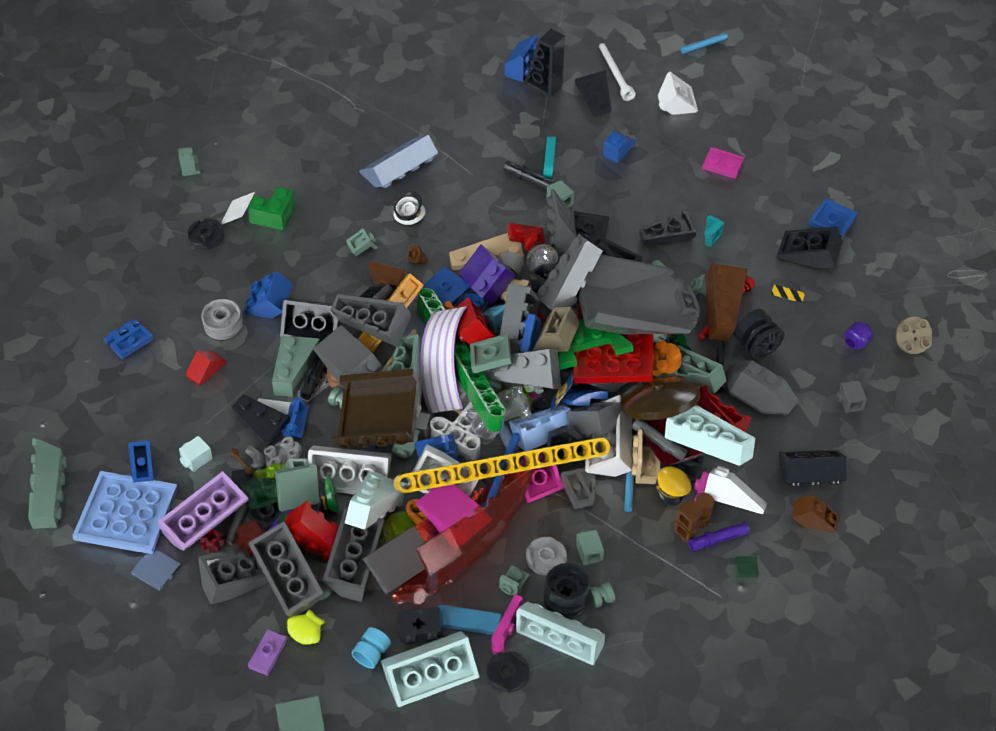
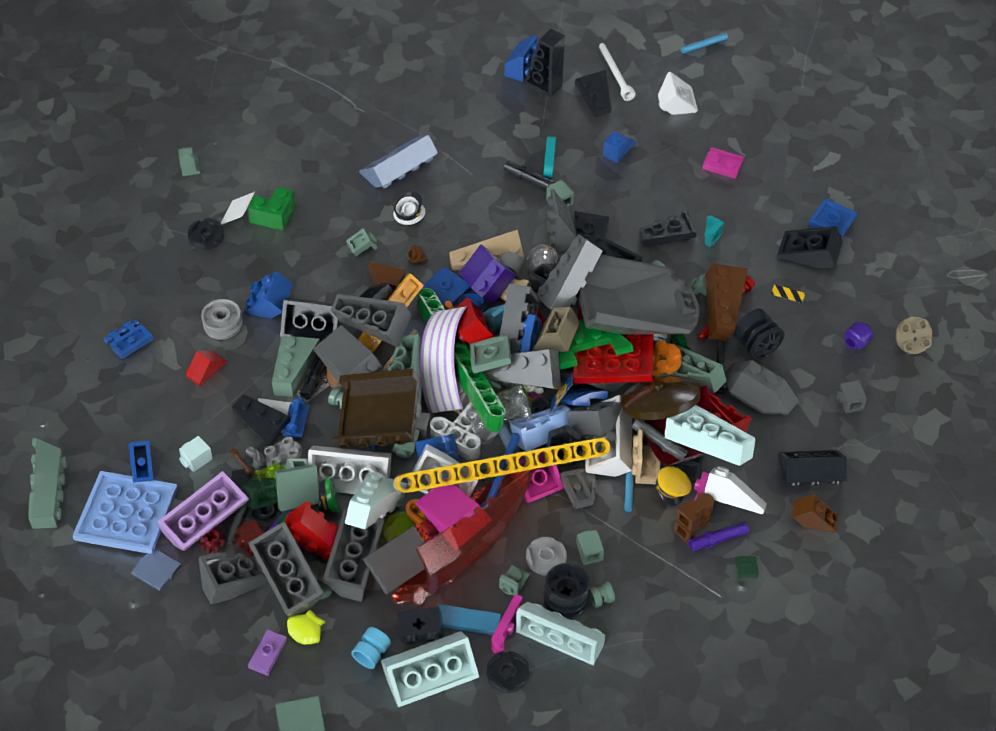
(526, 234): red plate -> none

